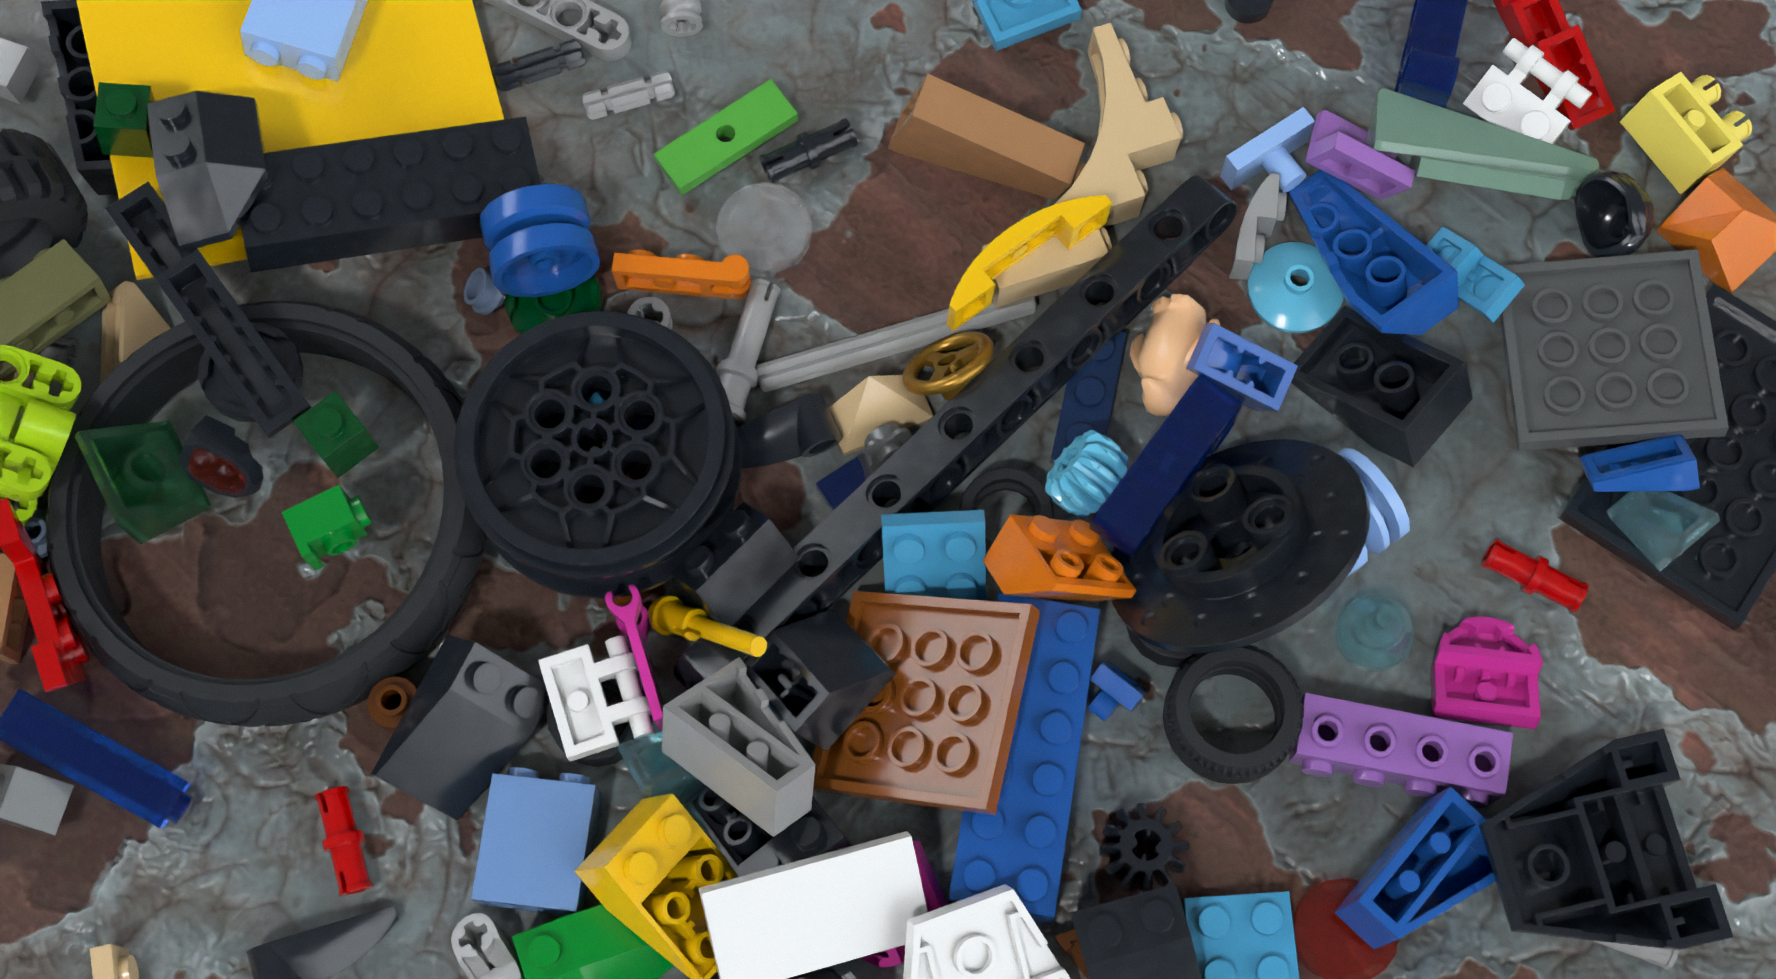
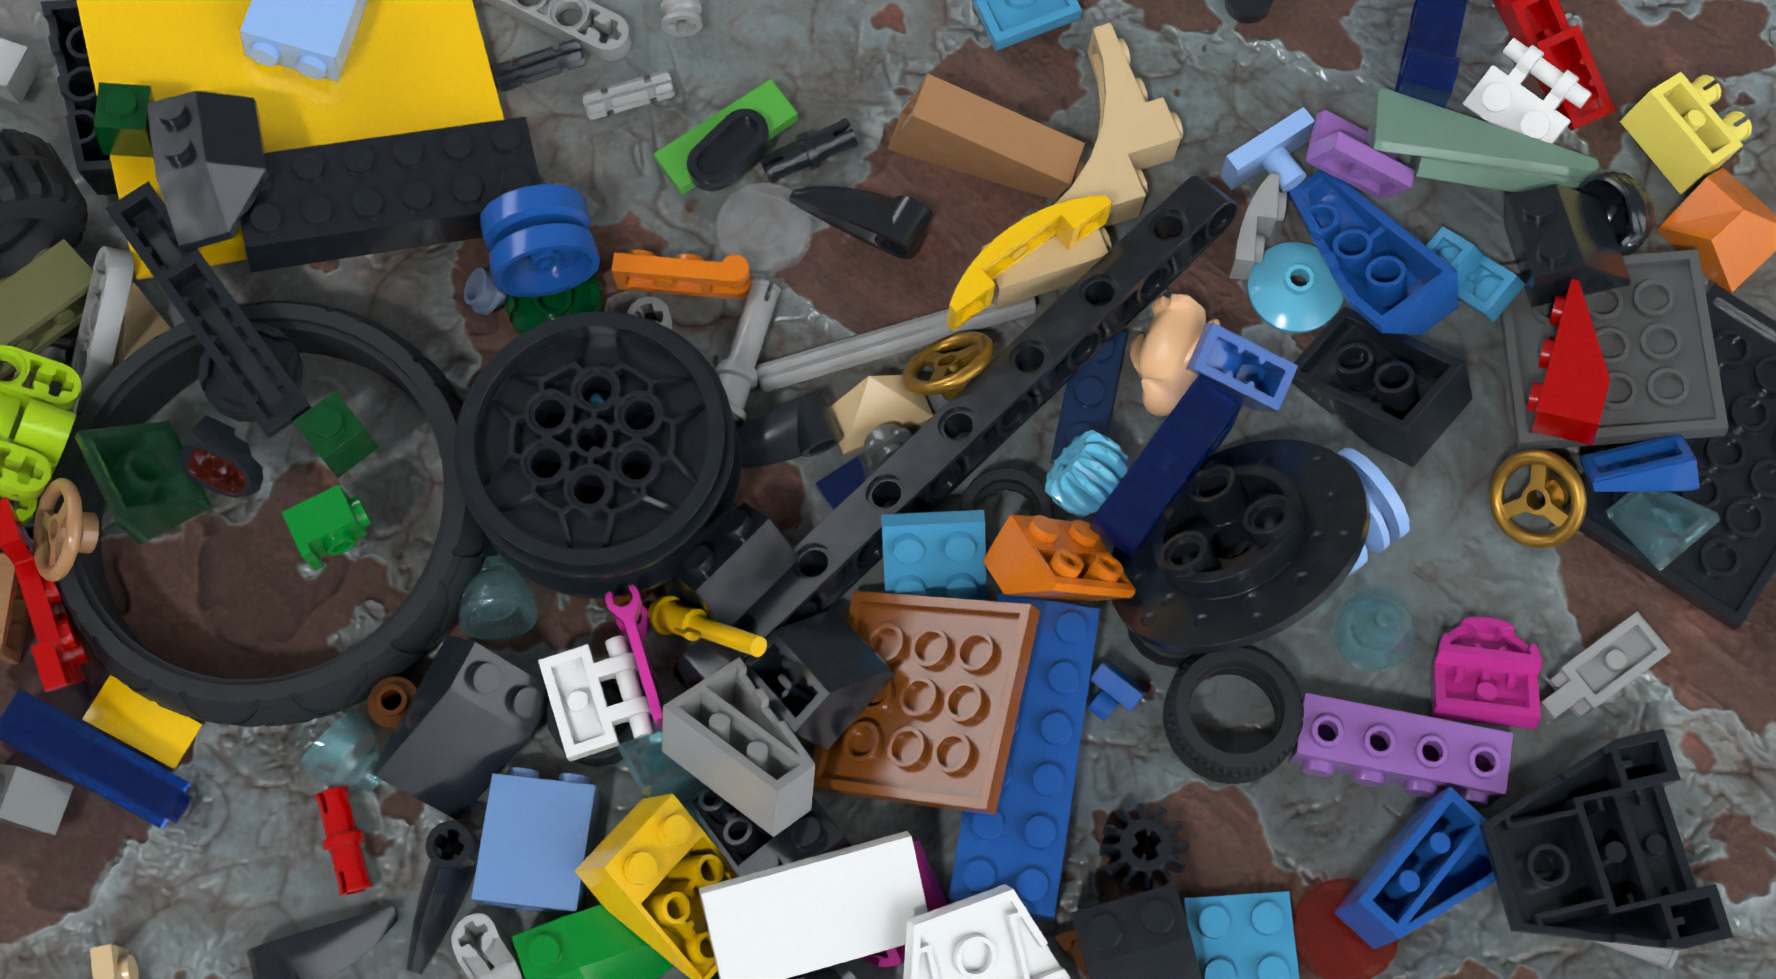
(67, 532): none -> medium nougat piece
(101, 320): none -> light grey beam
(141, 723): none -> yellow slope
(345, 753): none -> clear light blue helmet
(441, 891): none -> black piece
(497, 603): none -> clear light blue helmet
(728, 150): none -> black tile
(876, 219): none -> black piece
(1535, 575): red pin -> none
(1555, 493): none -> pearl gold piece
(1559, 238): none -> black slope
(1576, 374): none -> red slope
(1604, 668): none -> light grey hinge

